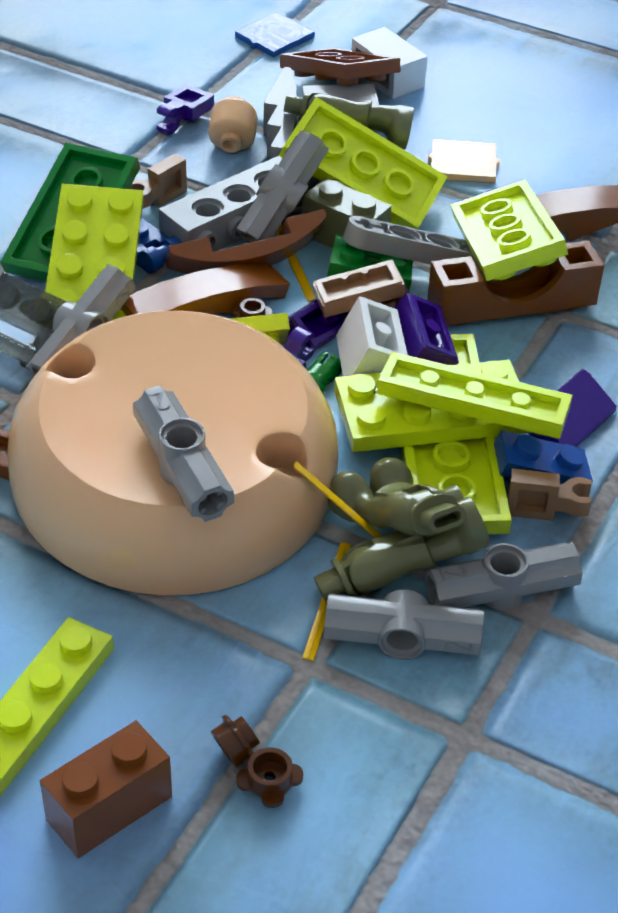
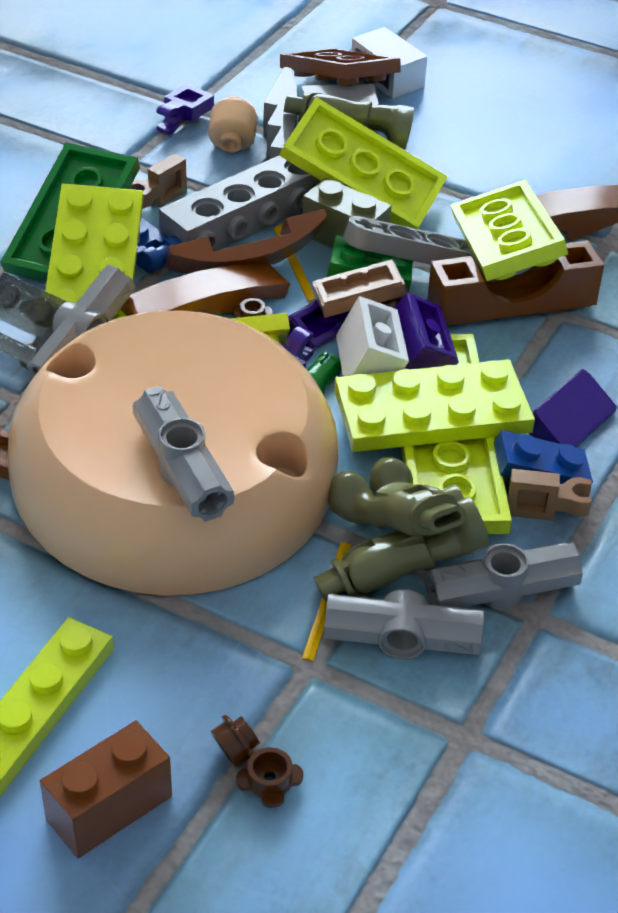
(274, 34): piece -> none
(282, 188): light grey piece -> none
(336, 500): yellow piece -> none
(465, 160): piece -> none
(475, 394): neon yellow plate -> none

